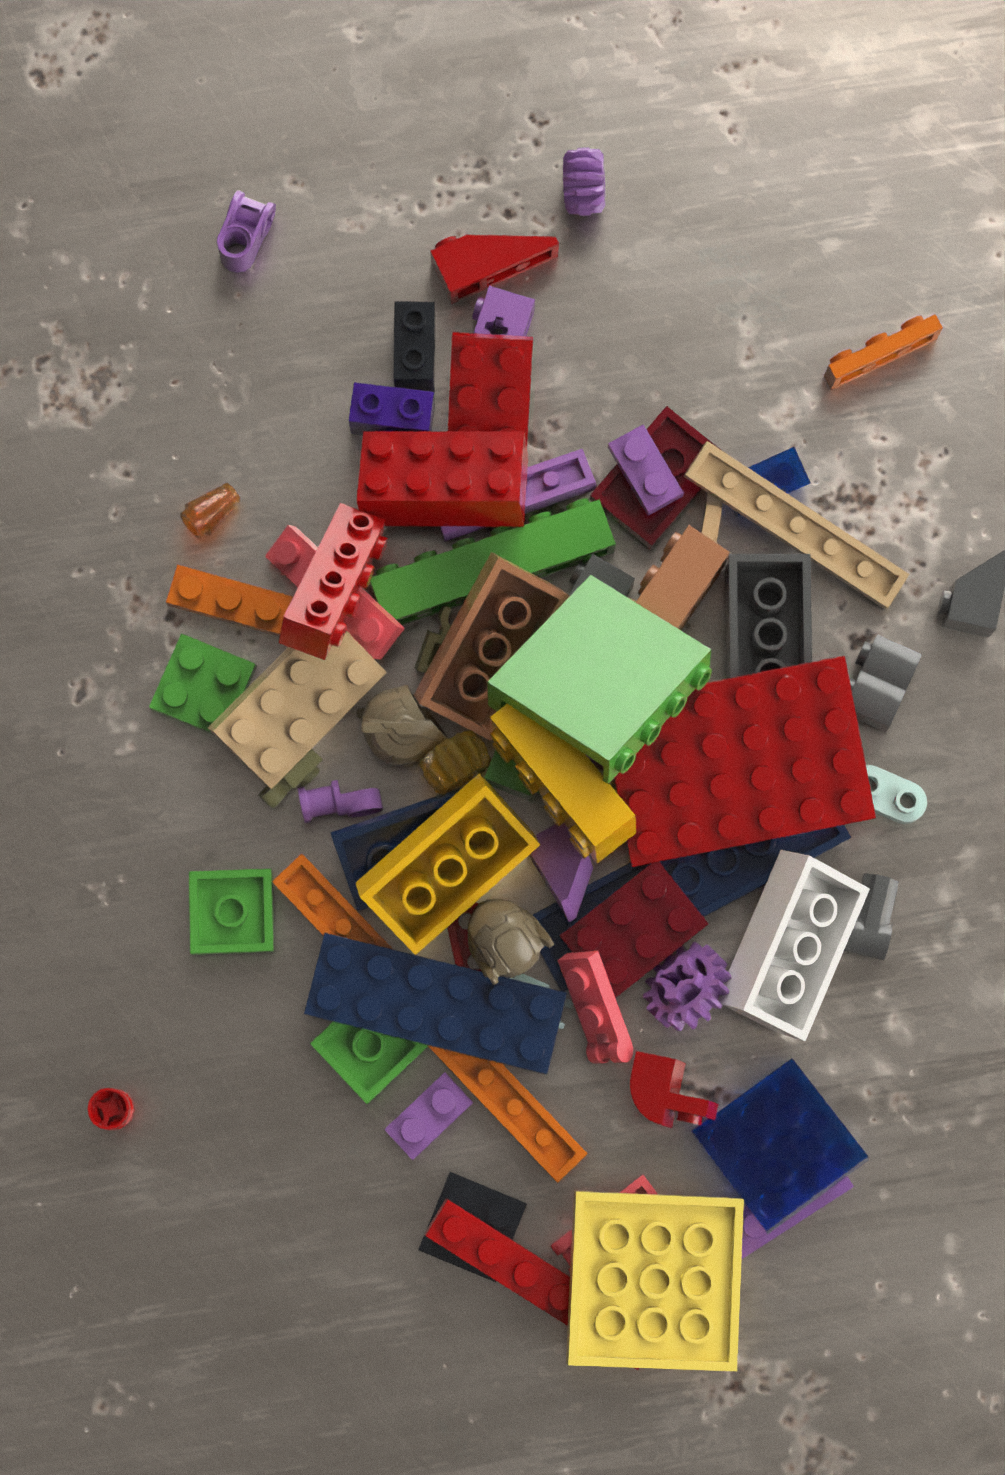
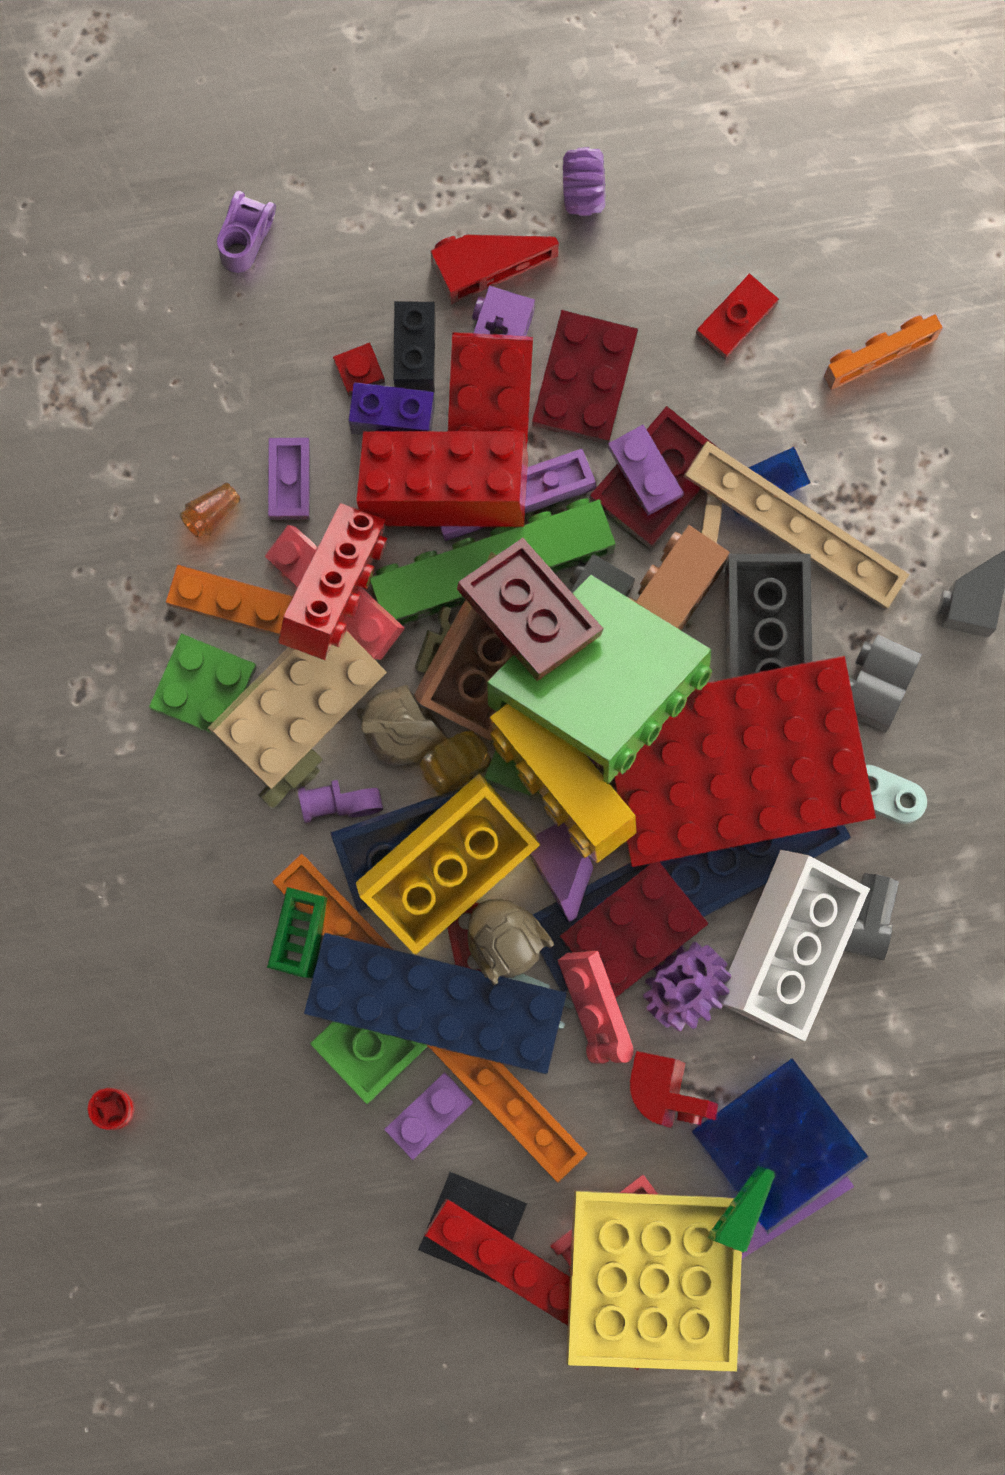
(231, 911): bright green plate -> none
(281, 944): none -> green slope
(289, 479): none -> medium lavender plate
(358, 366): none -> red plate
(529, 609): none -> plate
(584, 377): none -> dark red plate
(737, 316): none -> red plate
(741, 1217): none -> green slope

